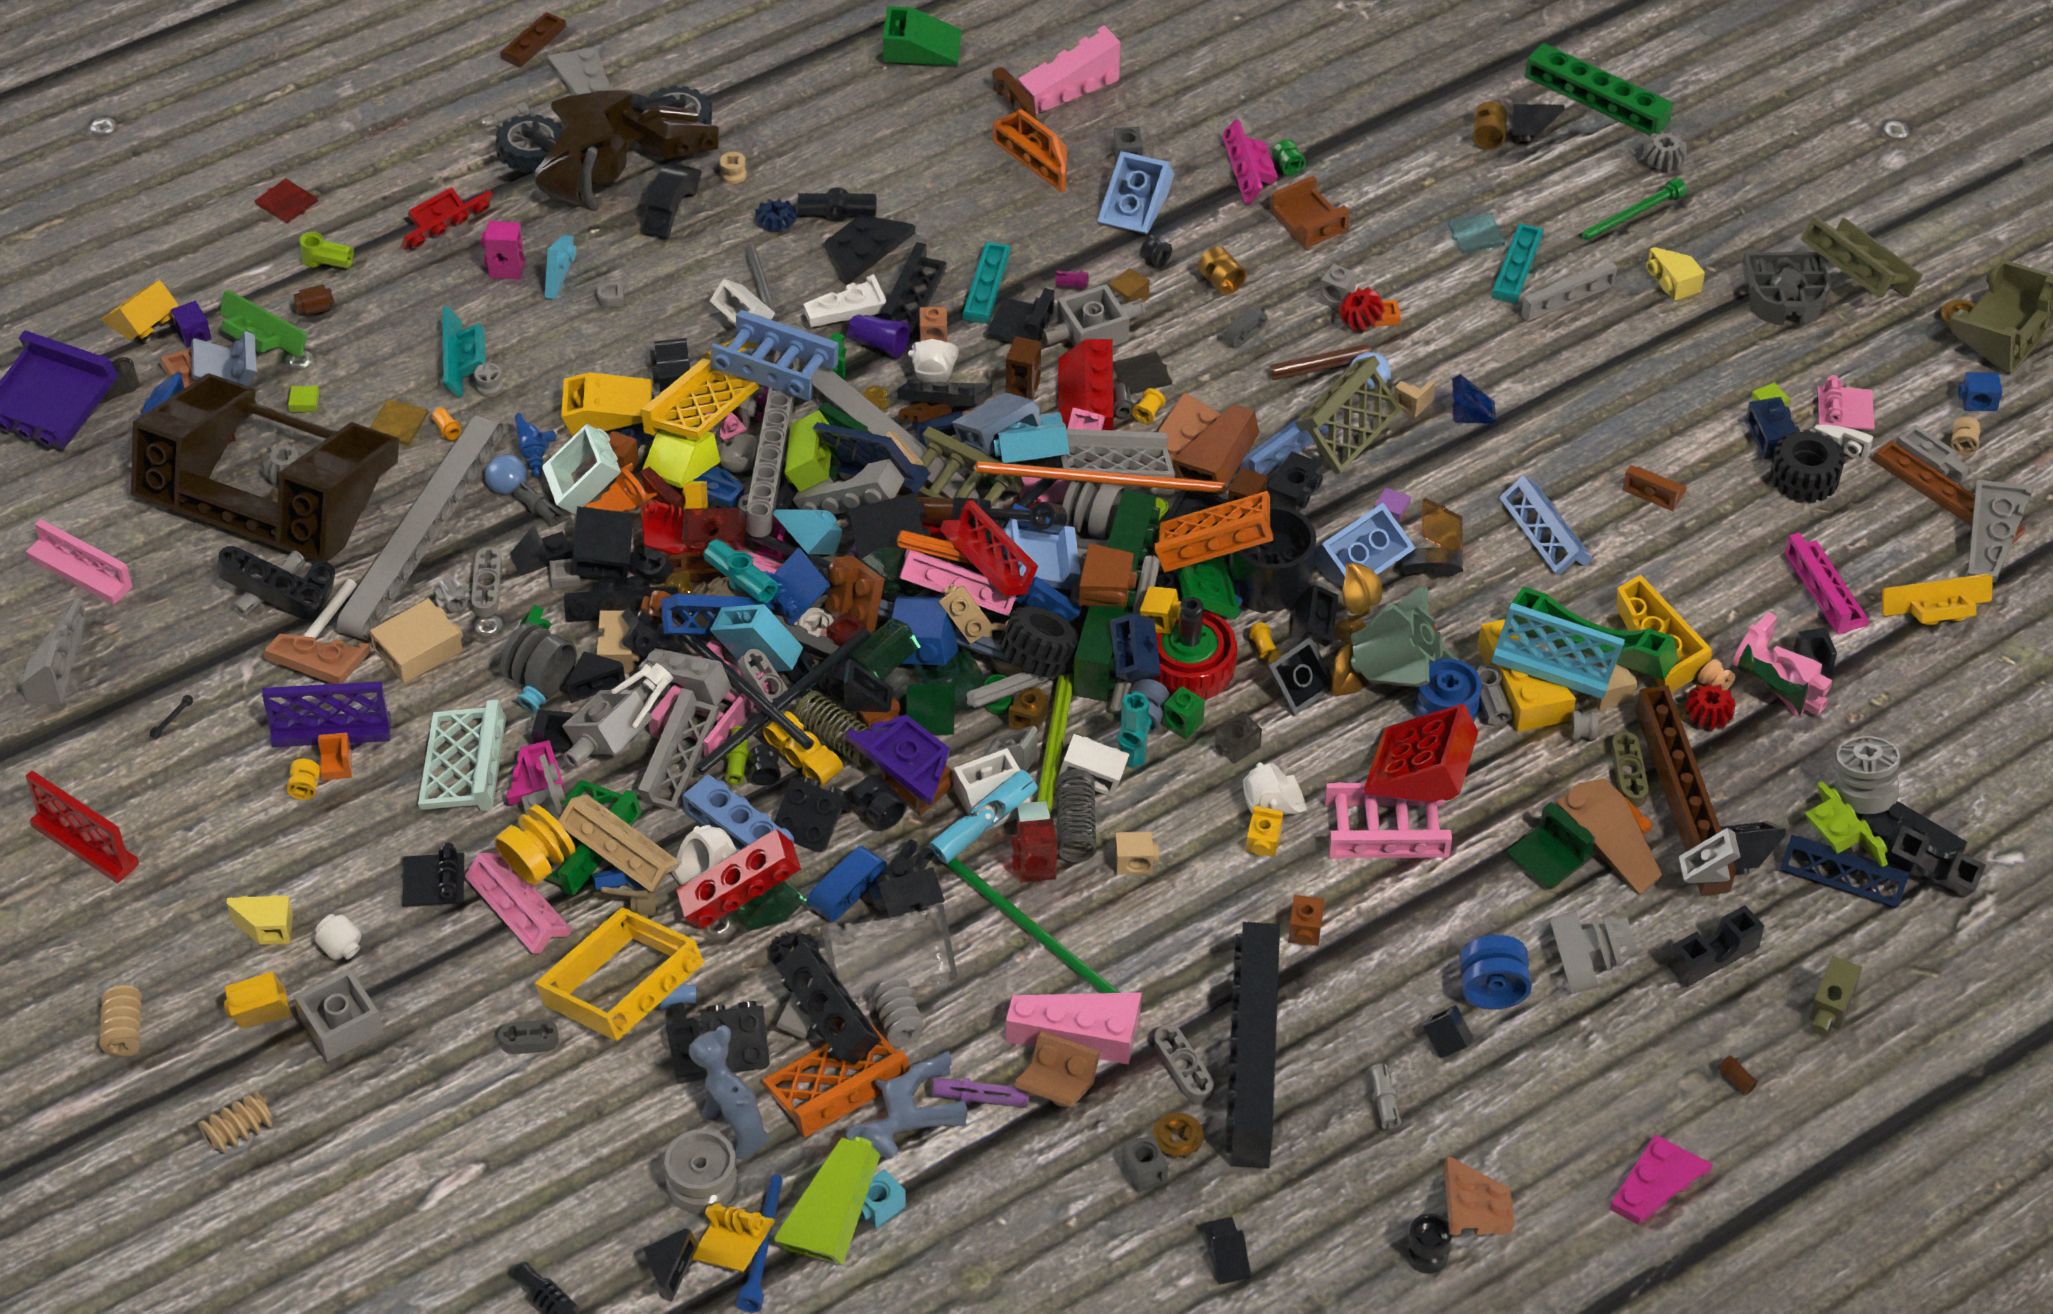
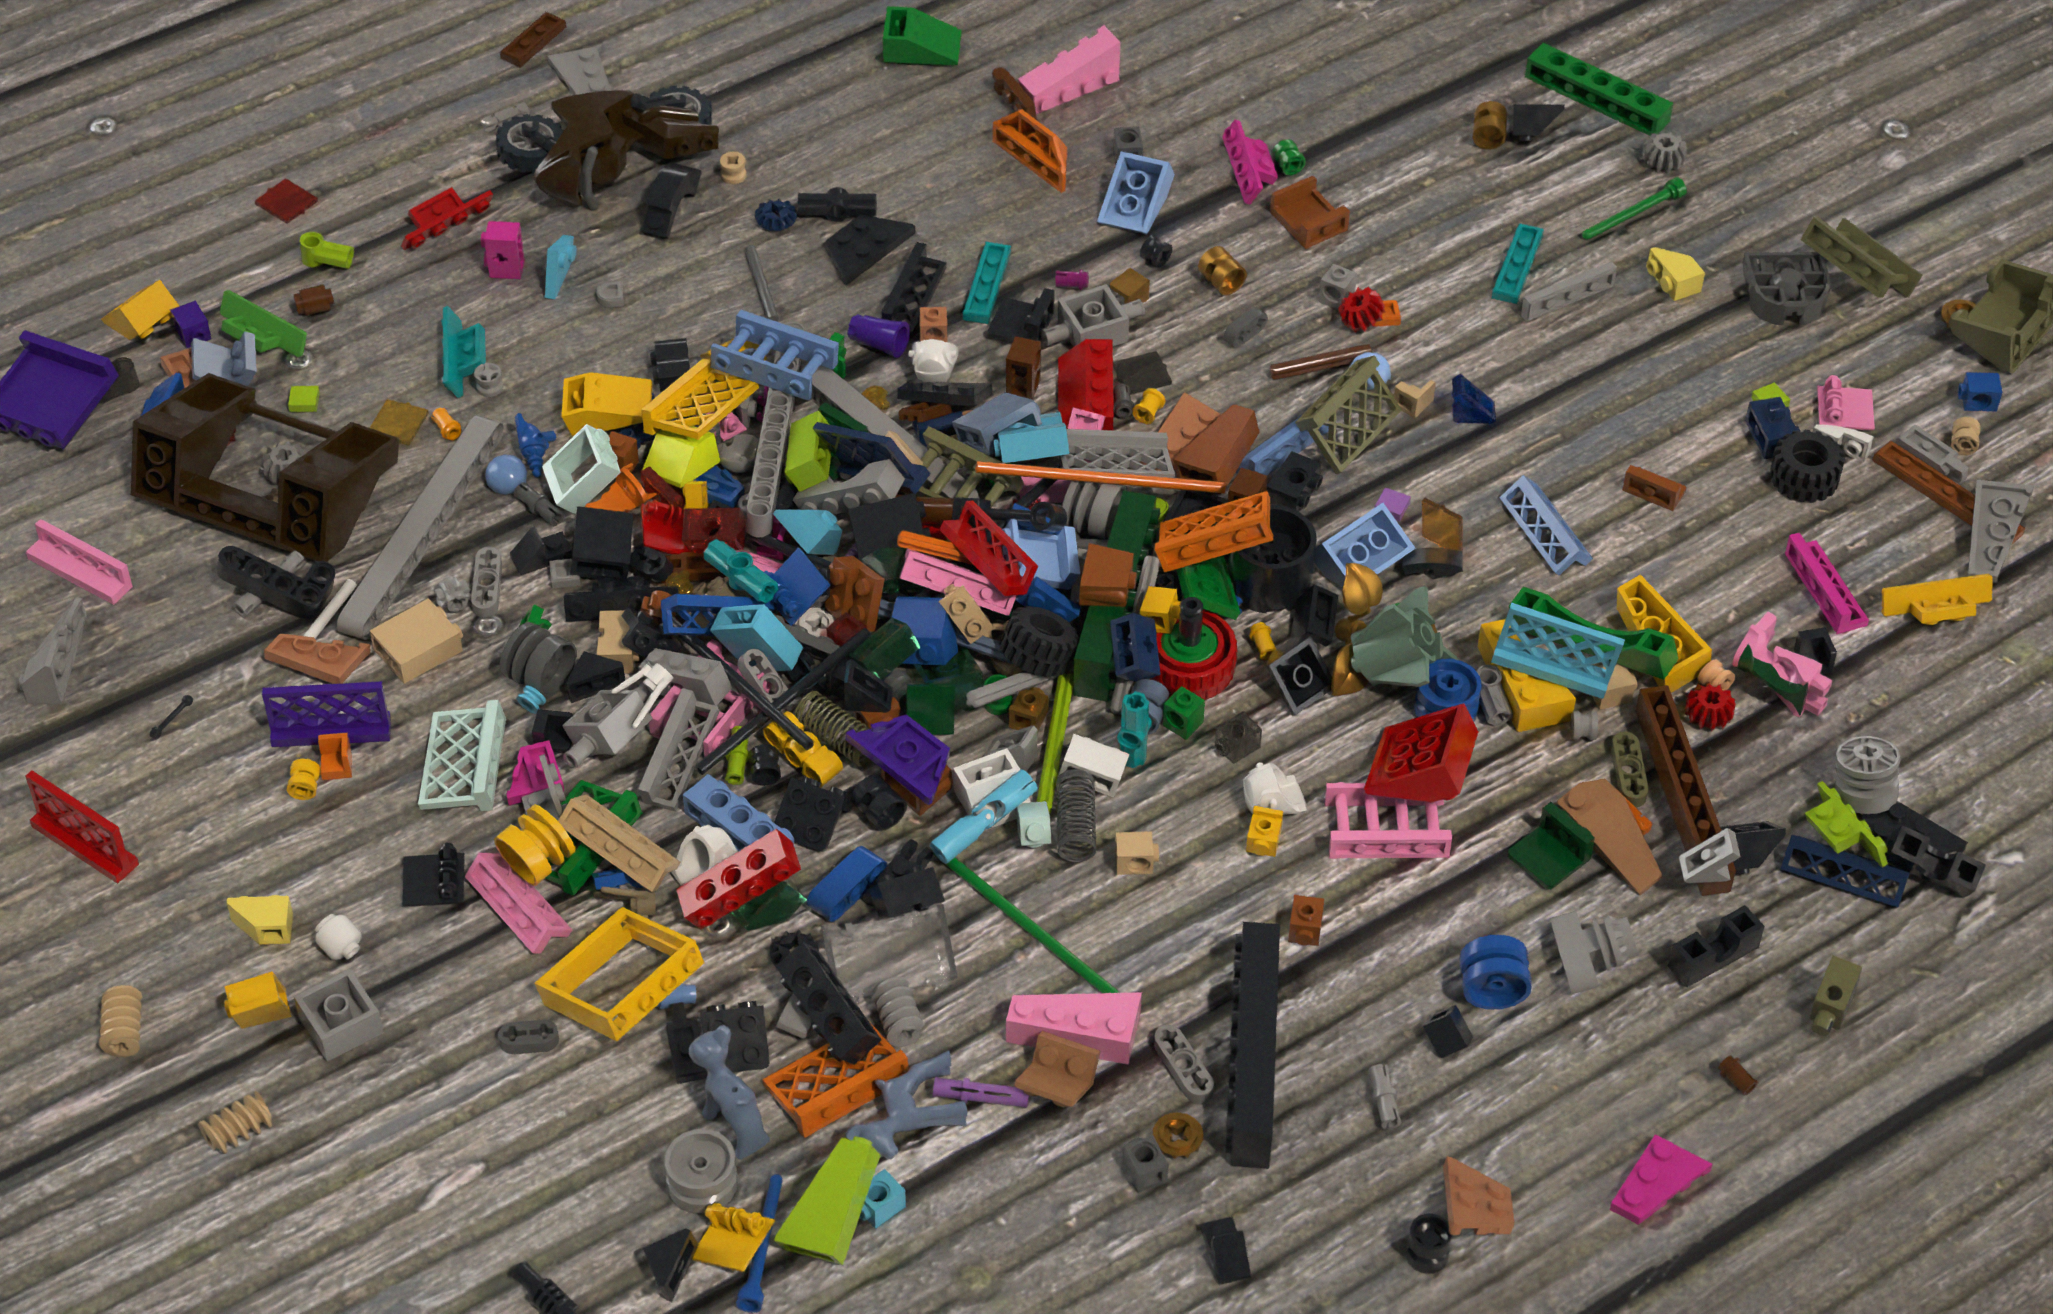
(733, 297): white brick -> none
(857, 299): white wing -> none
(1035, 850): clear red brick -> none
(1476, 233): clear light blue piece -> none

